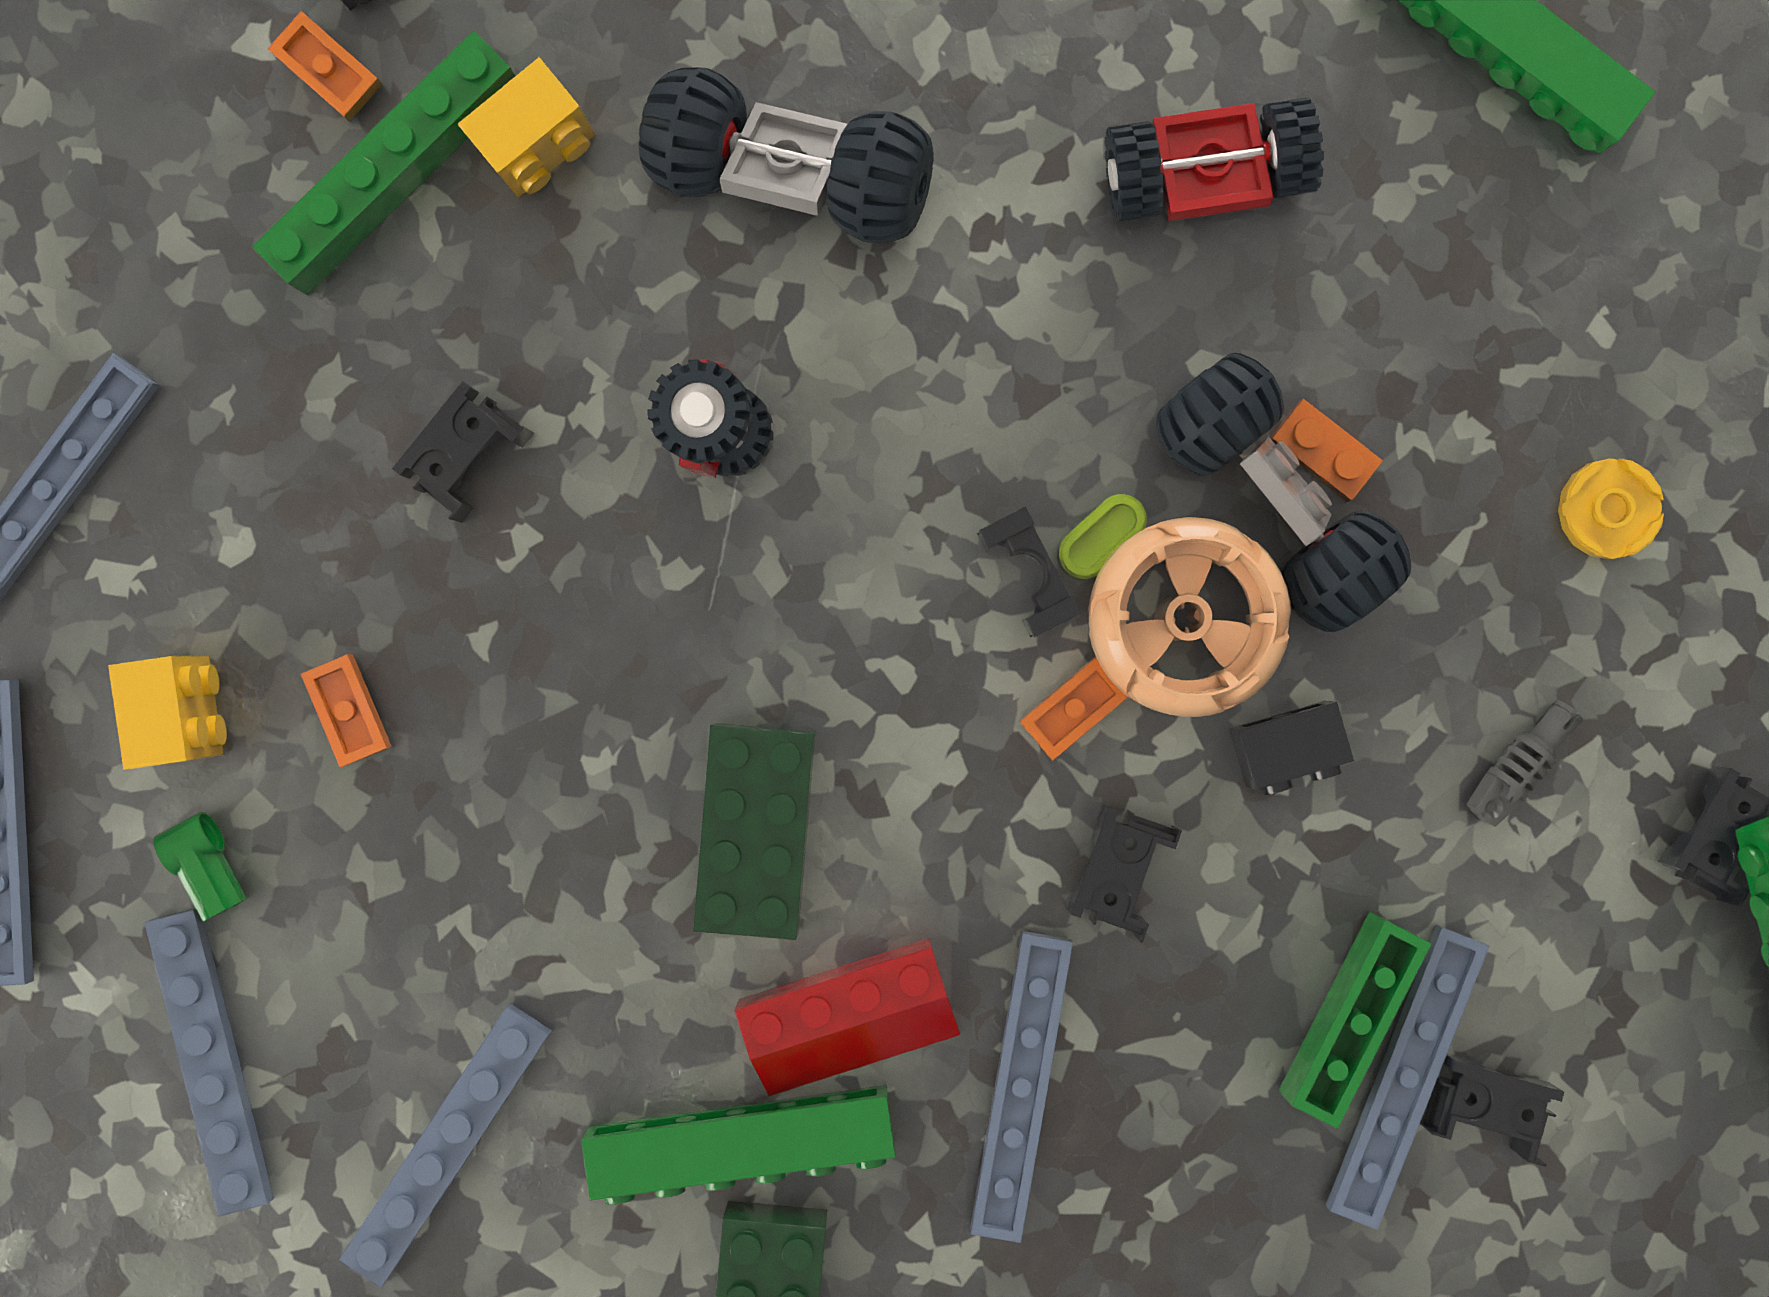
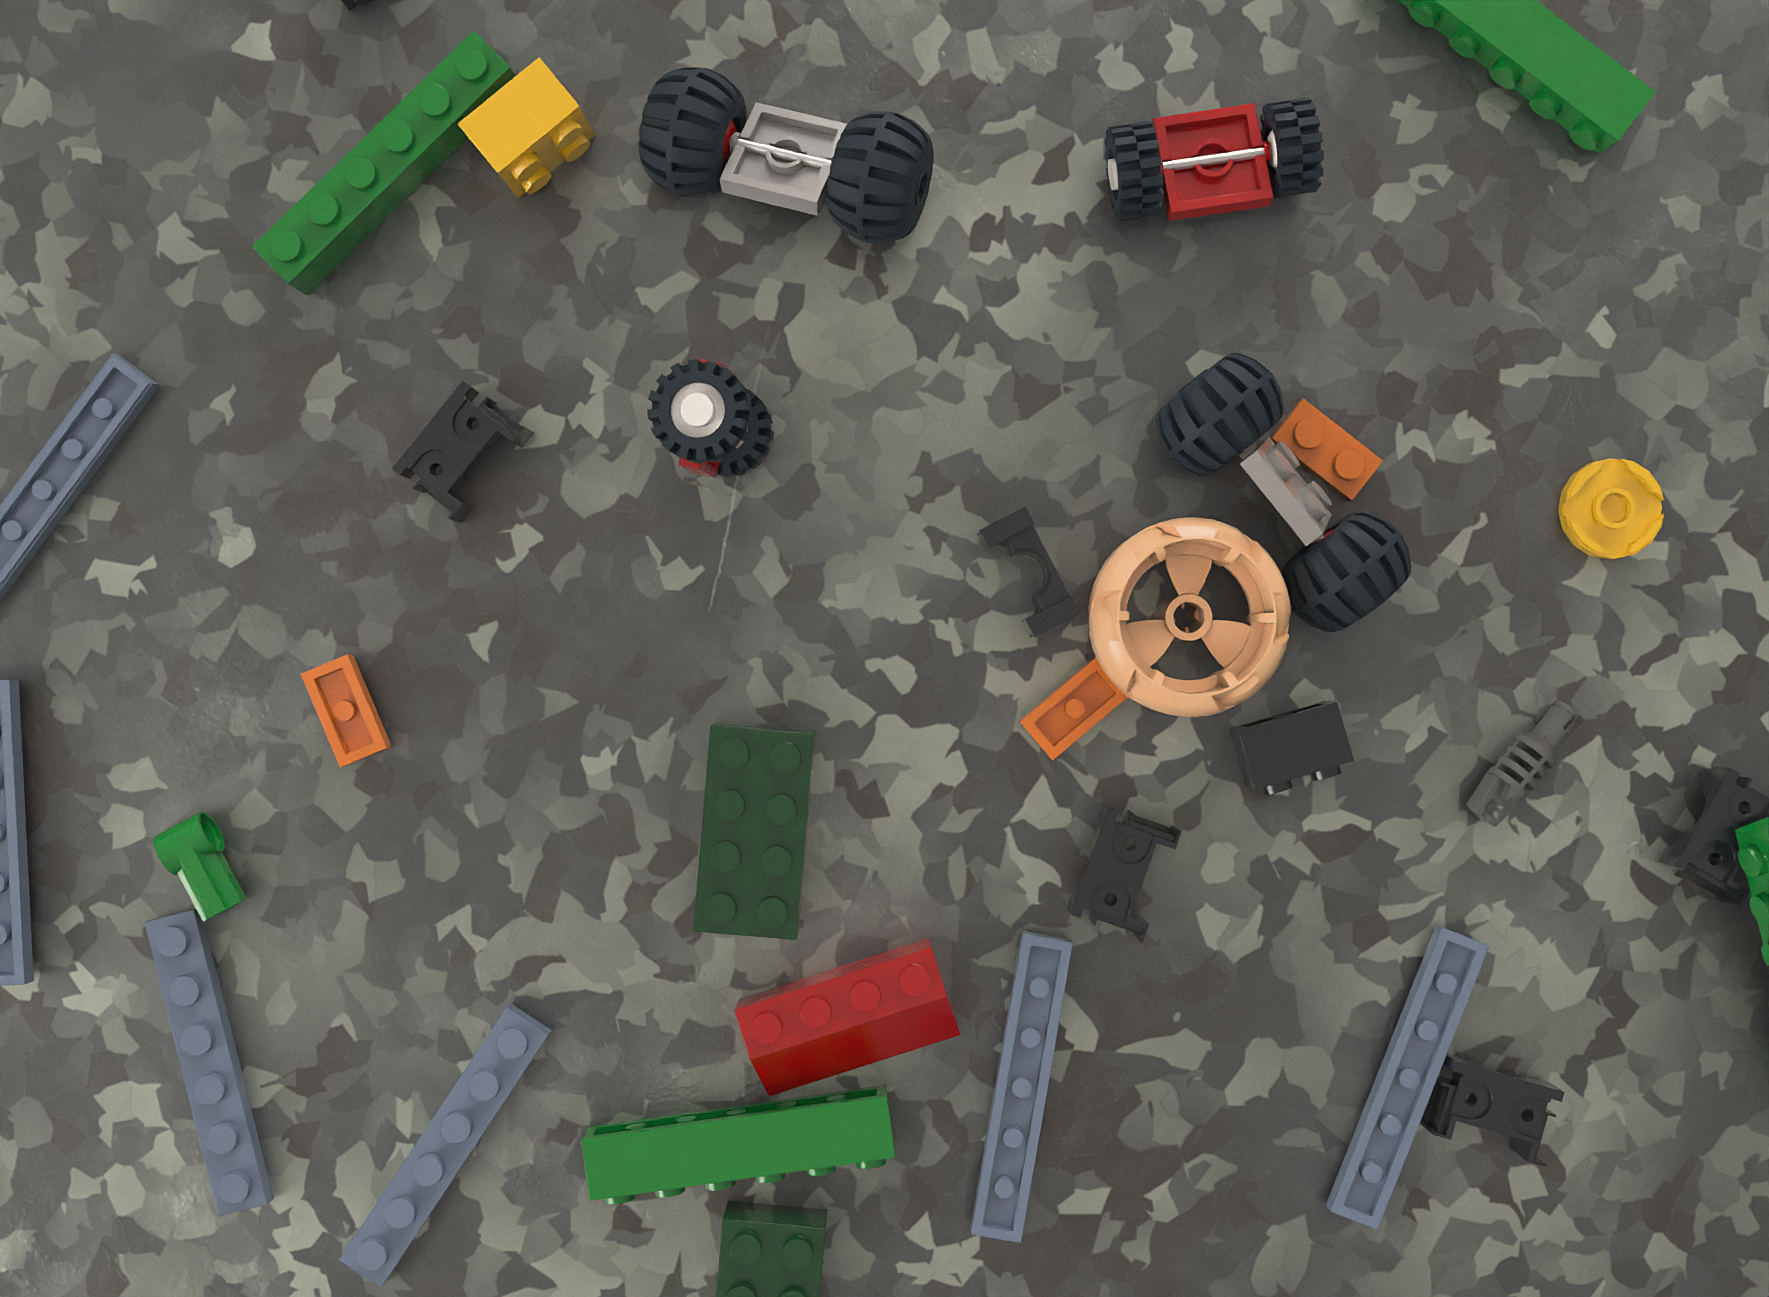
(167, 710): yellow brick -> none
(325, 66): orange plate -> none
(1099, 534): lime tile -> none
(1353, 1019): green brick -> none

